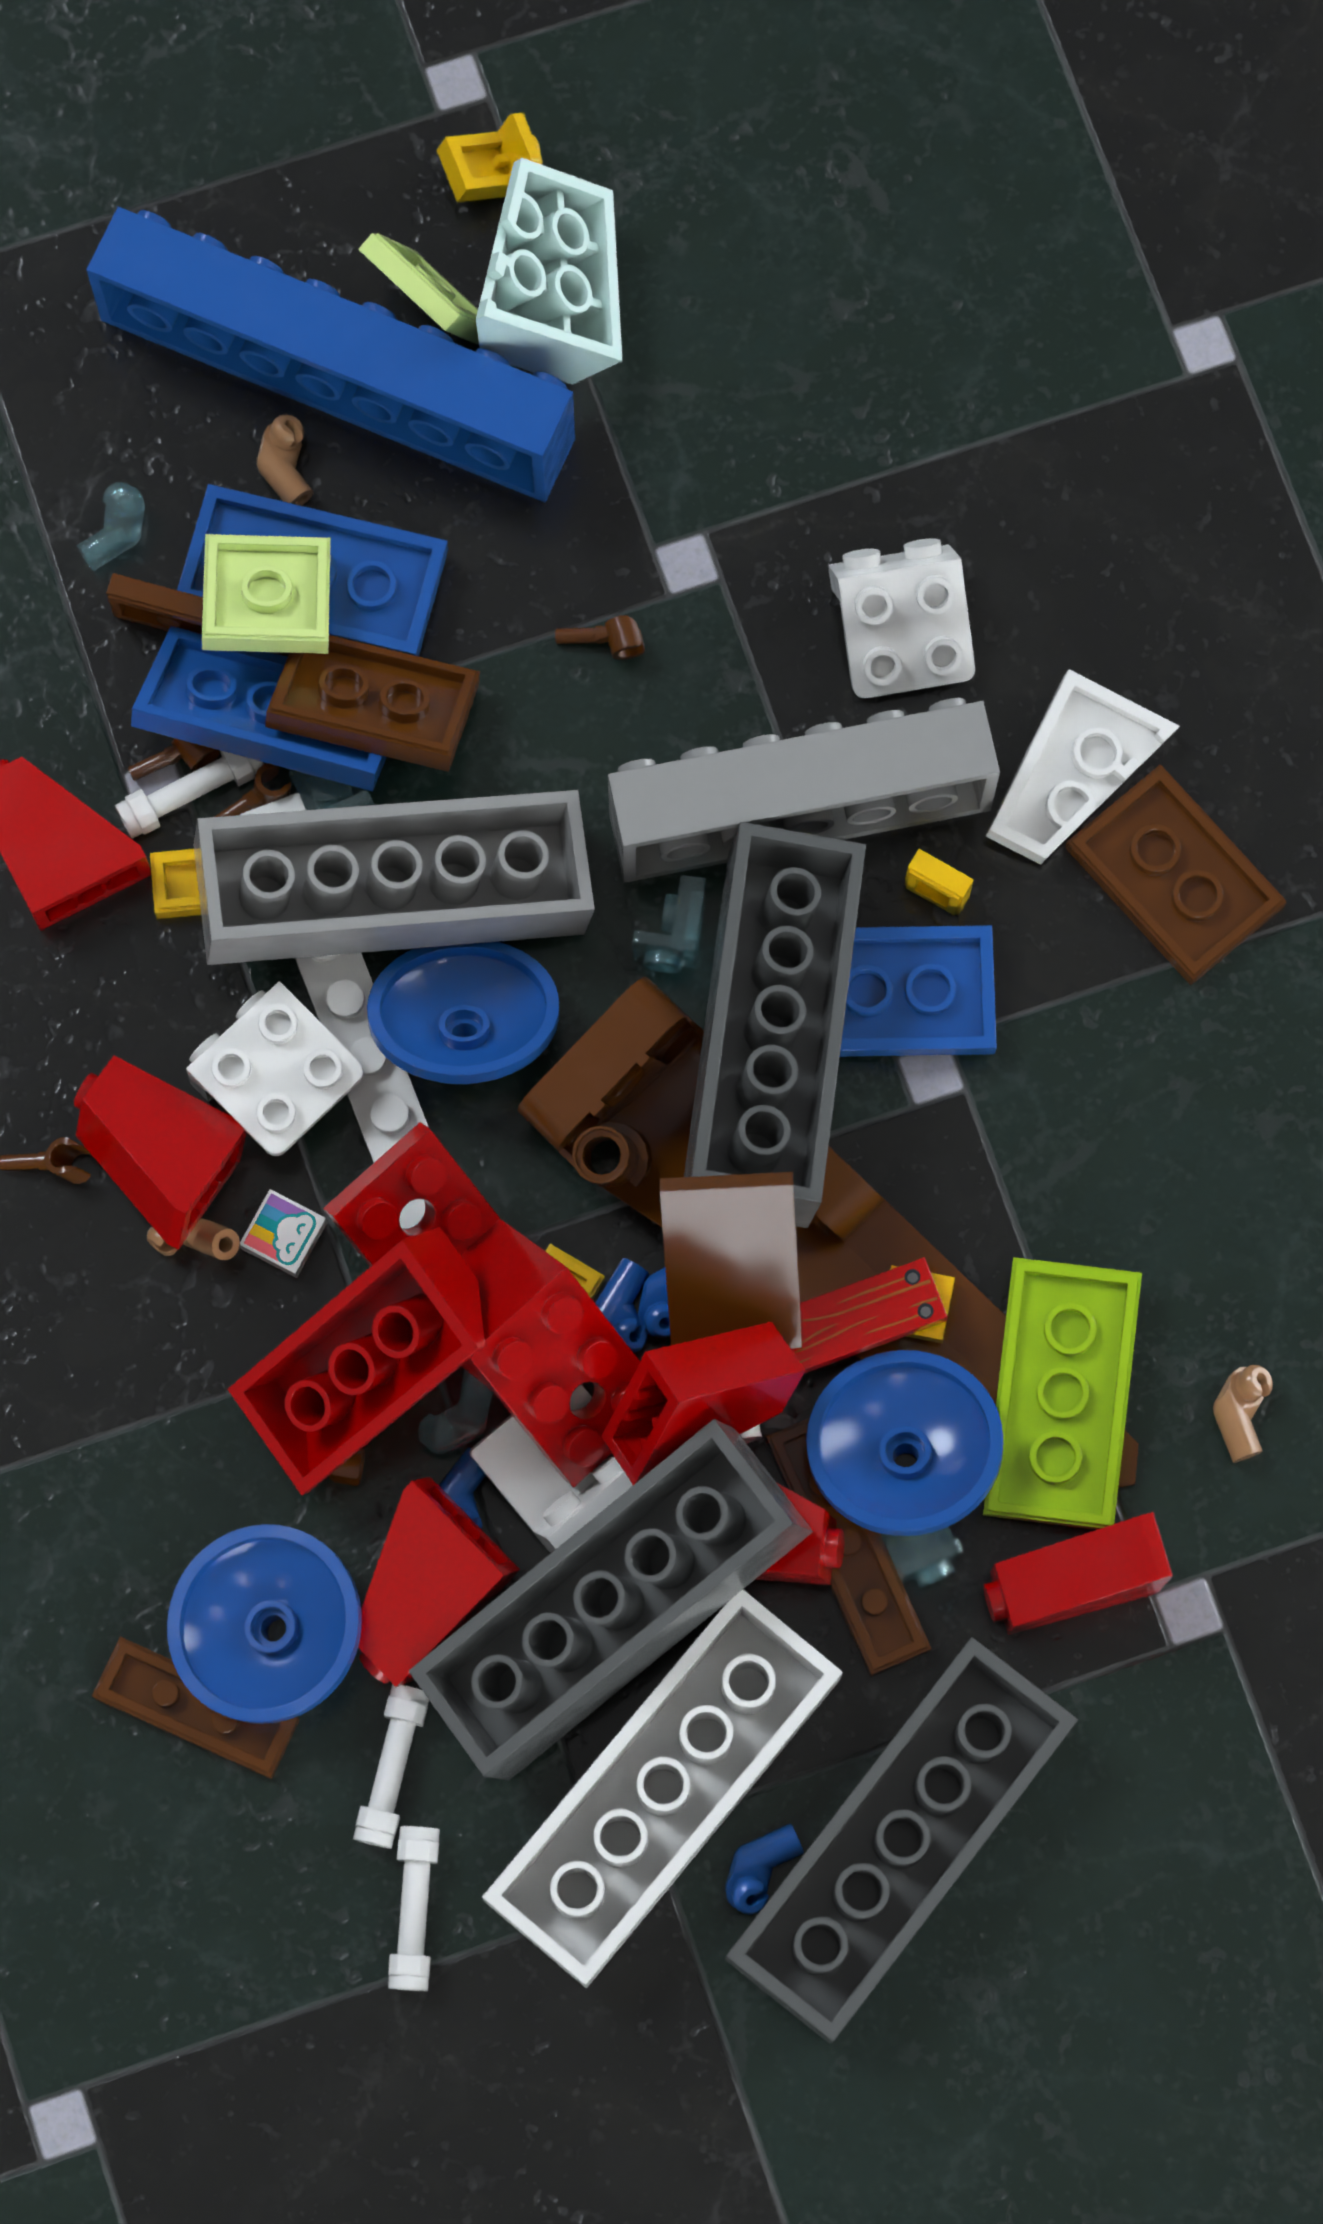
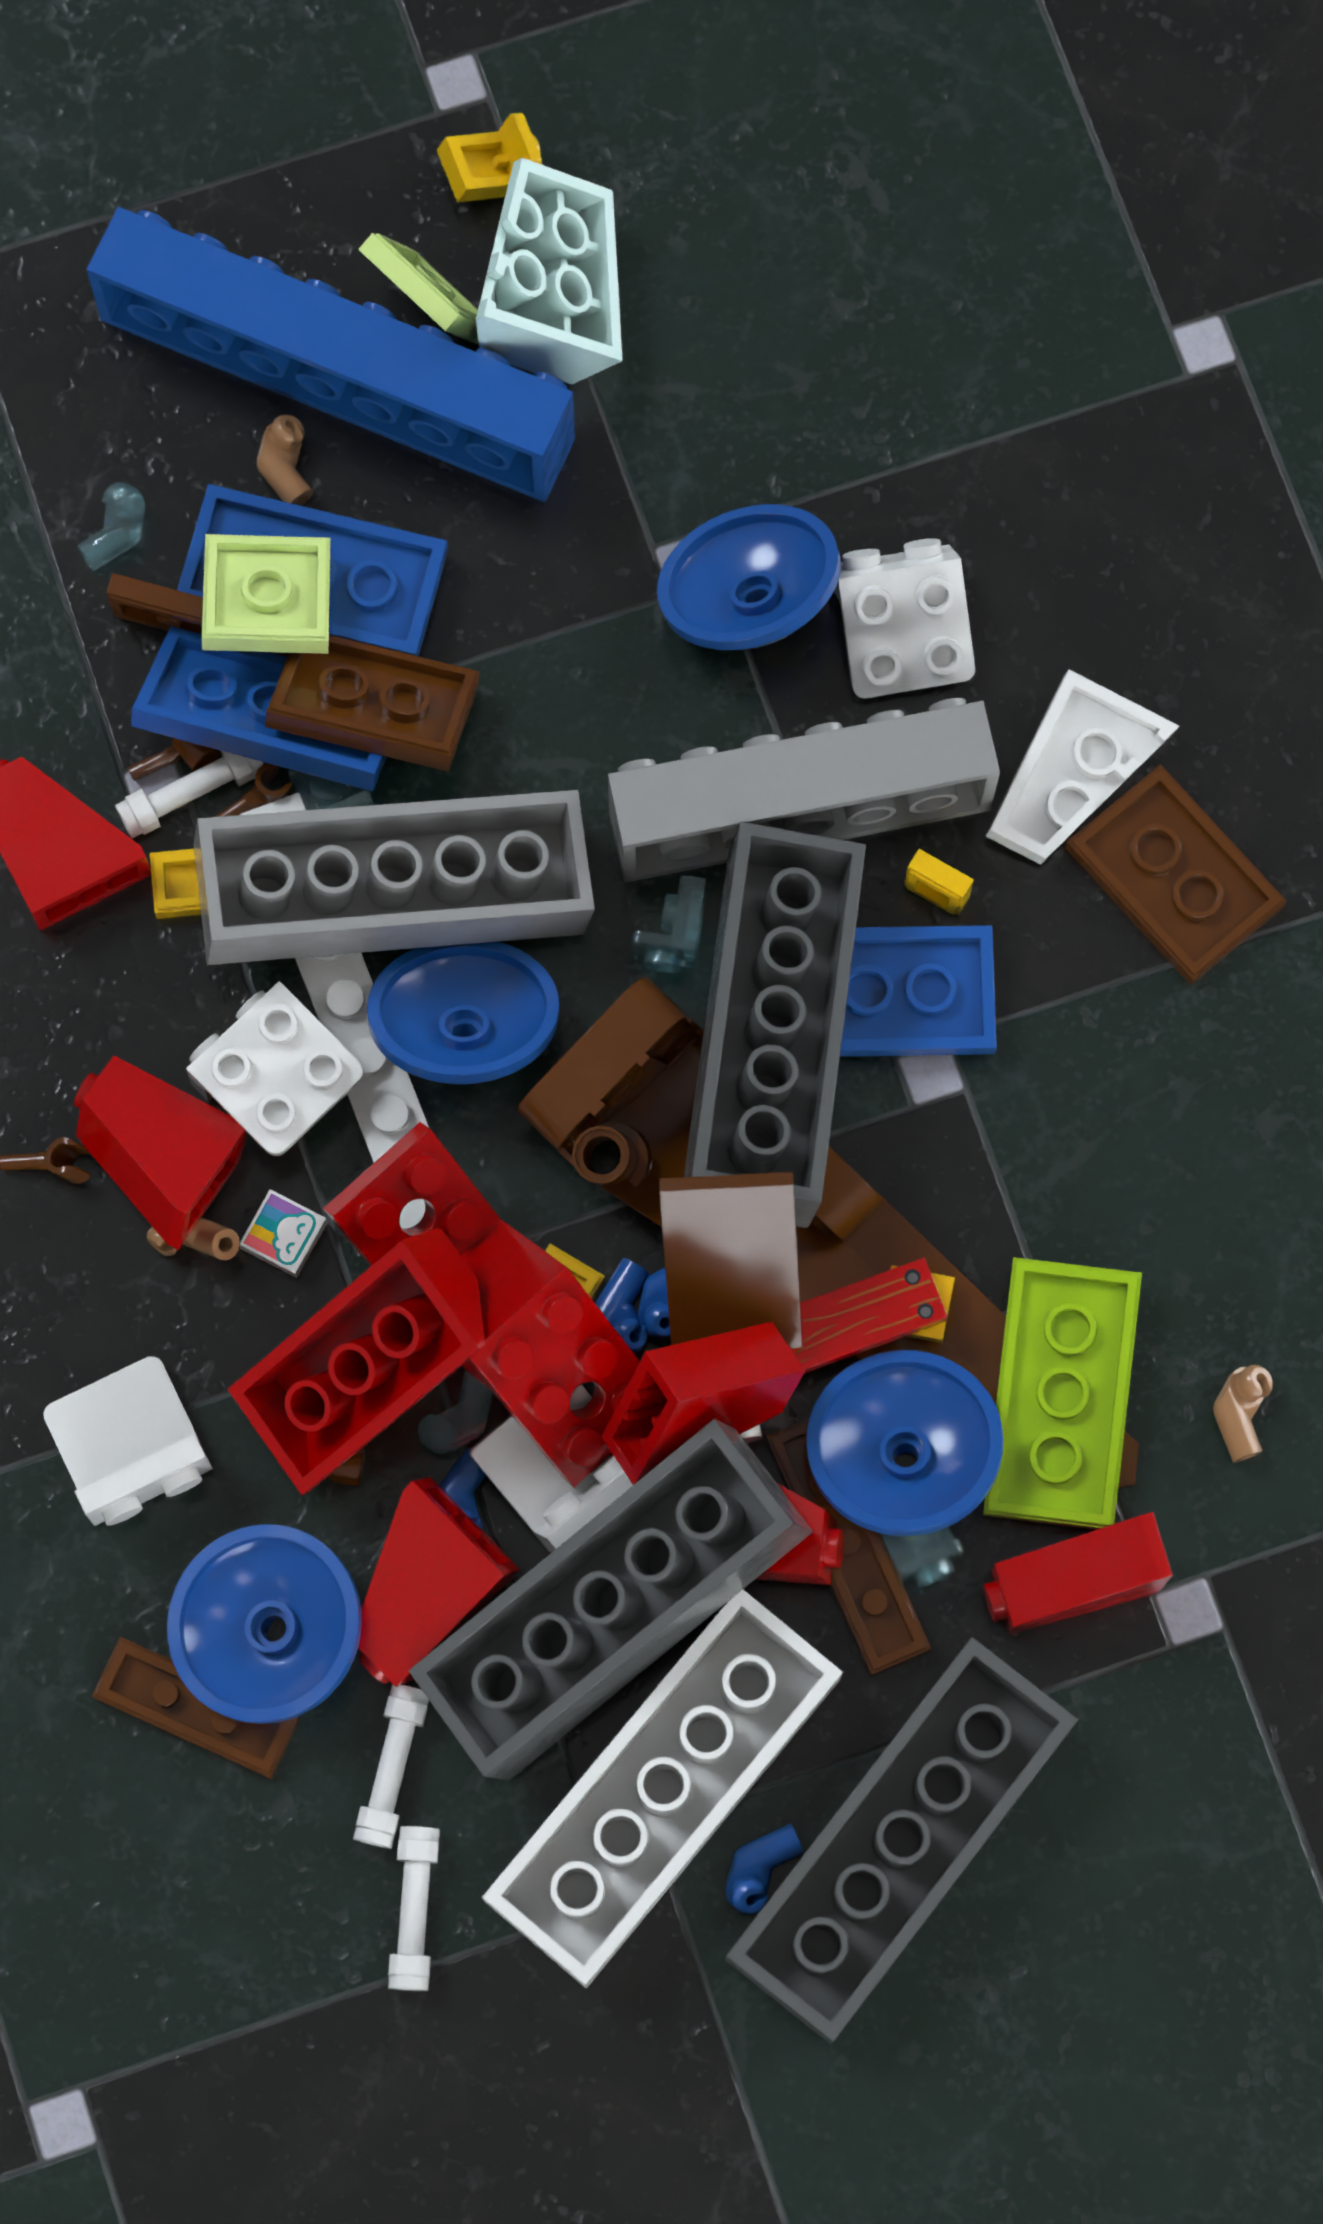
(126, 1441): none -> white bracket
(620, 632): reddish brown hand -> none
(749, 577): none -> blue dish

